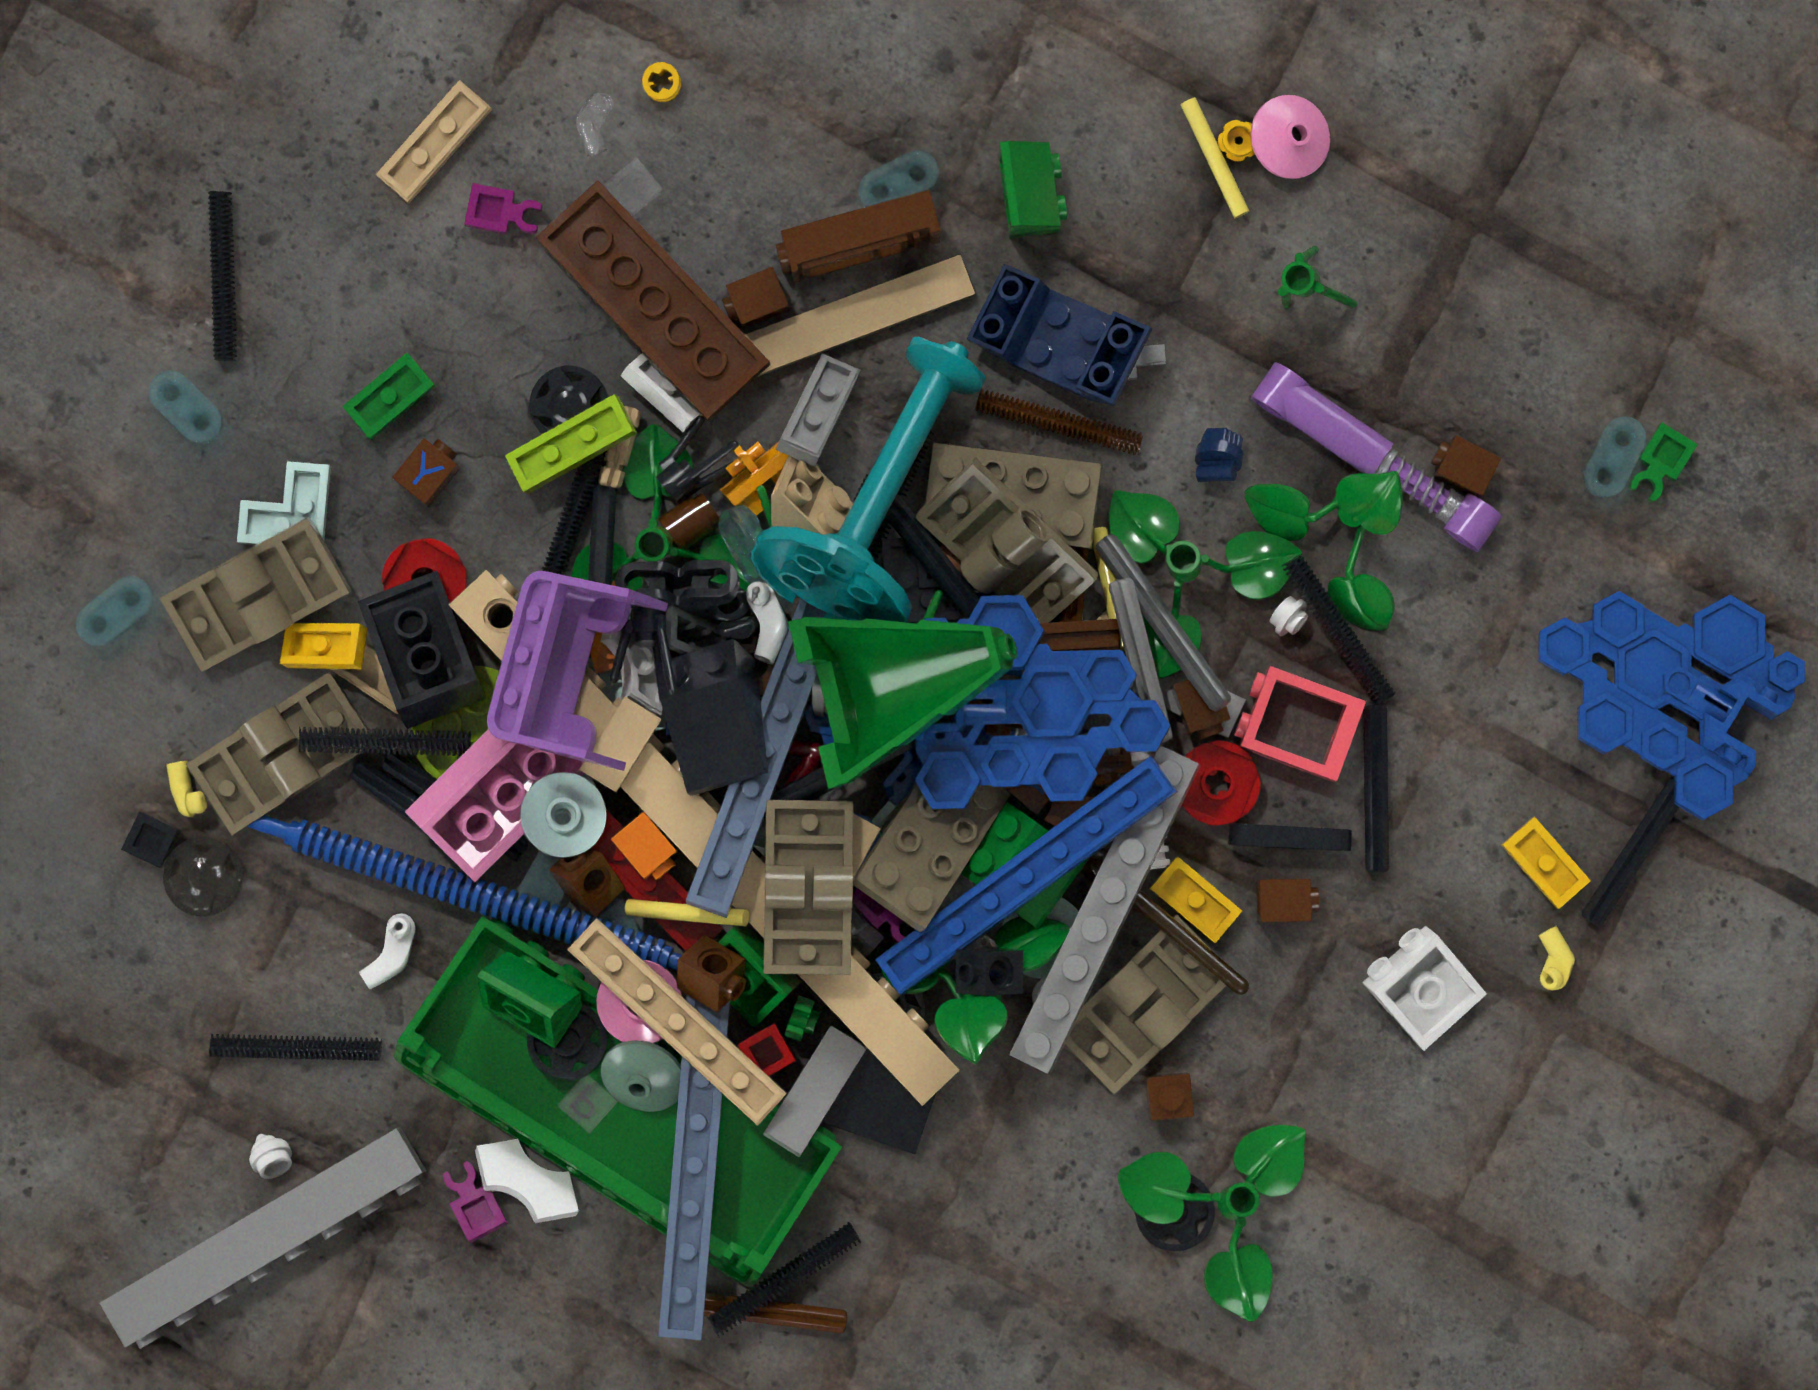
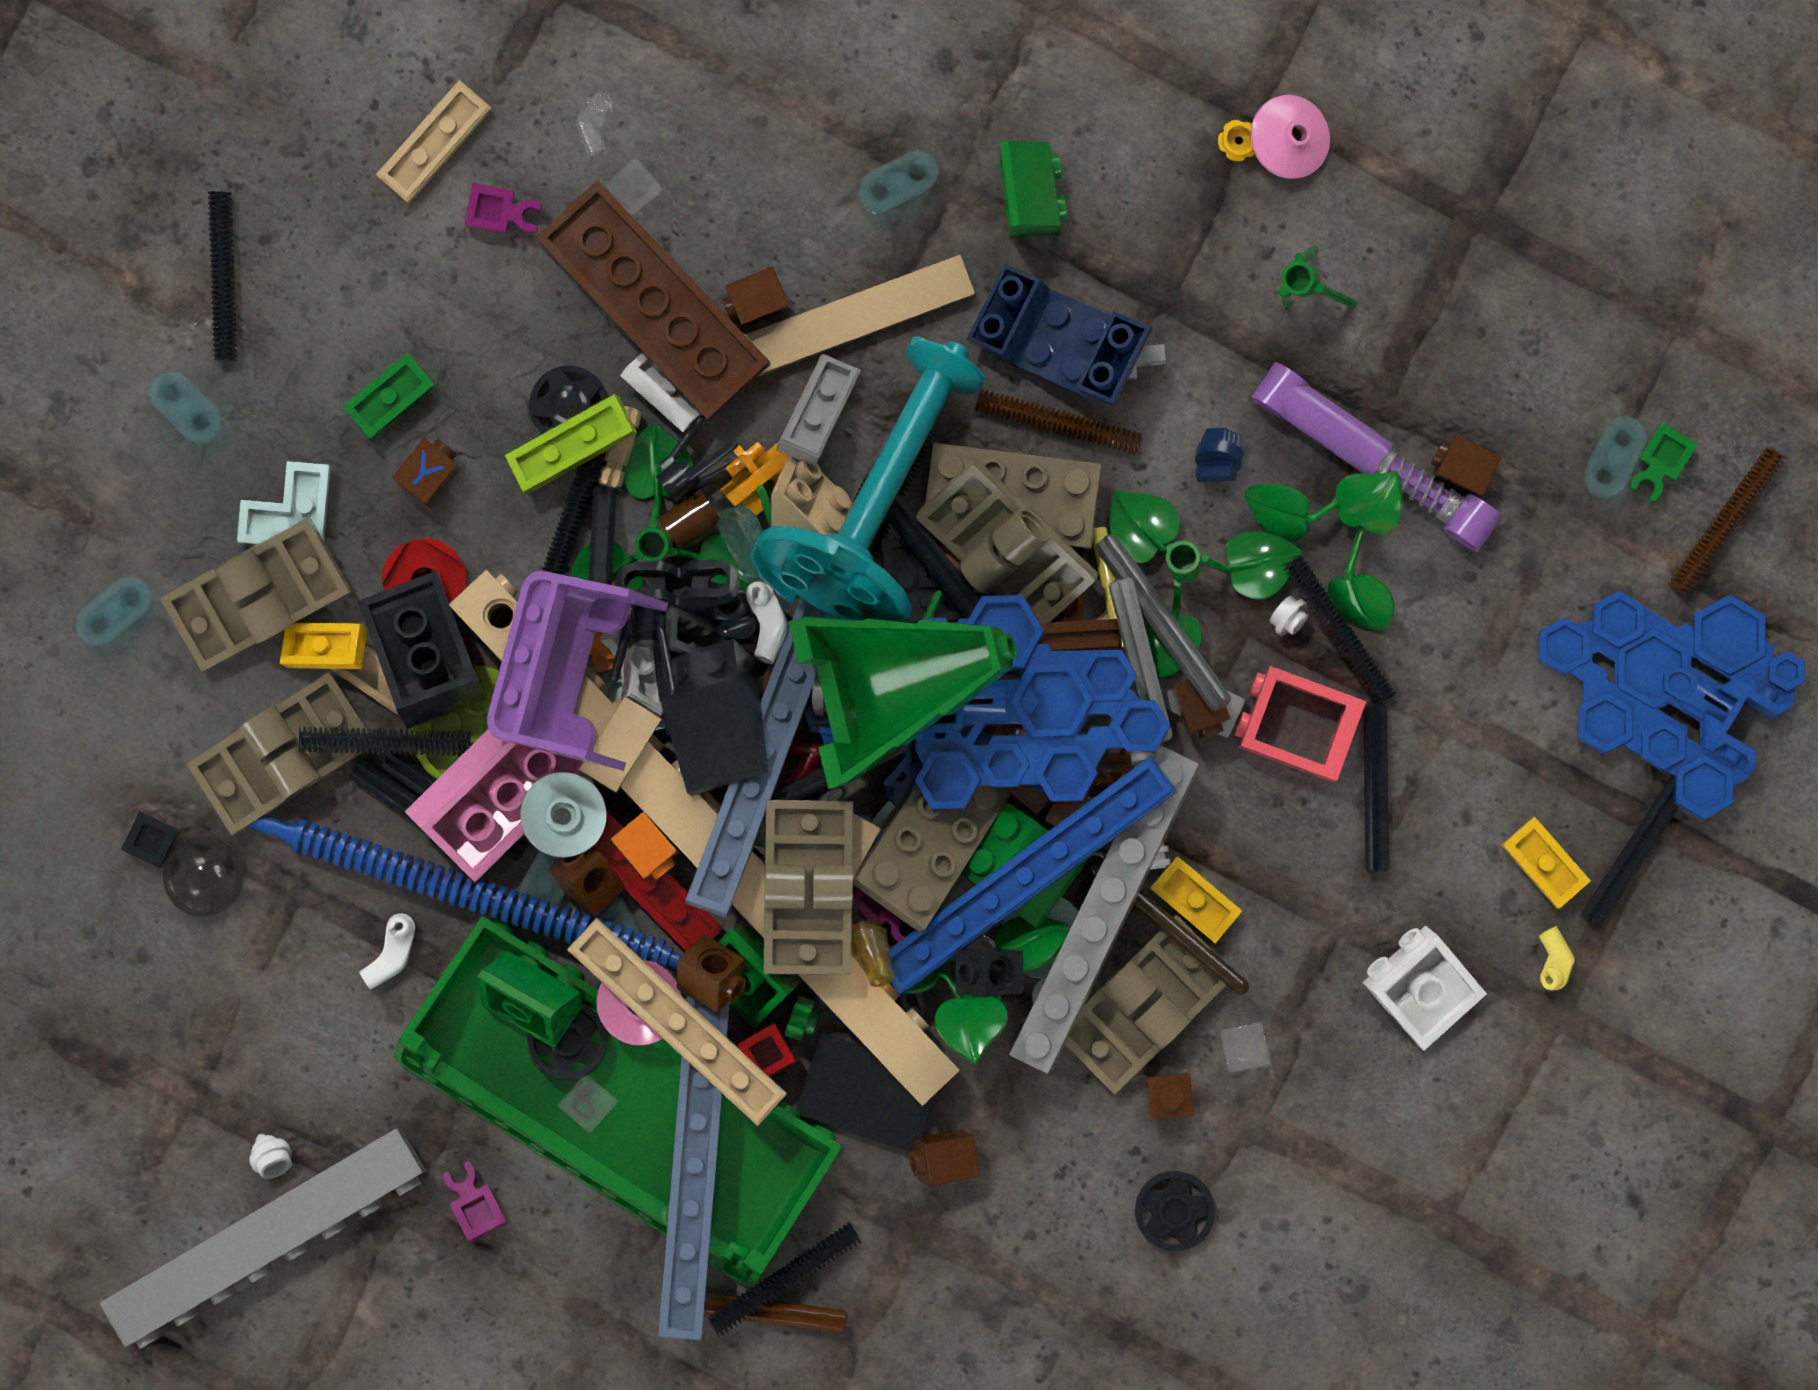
(182, 791): light yellow arm -> none
(295, 1048): black axle -> none
(509, 1170): white tile -> none
(641, 1075): sand green dish -> none
(664, 94): yellow bush -> none
(683, 912): light yellow bar -> none
(814, 1091): light grey tile -> none
(858, 236): reddish brown door -> none
(872, 952): none -> clear yellow cone
(944, 1157): none -> reddish brown brick
(1214, 157): light yellow bar -> none
(1239, 773): red plate -> none
(1244, 1047): none -> clear plate
(1273, 1165): green plant -> none
(1286, 900): reddish brown brick -> none
(1290, 837): black beam -> none
(1726, 520): none -> reddish brown axle

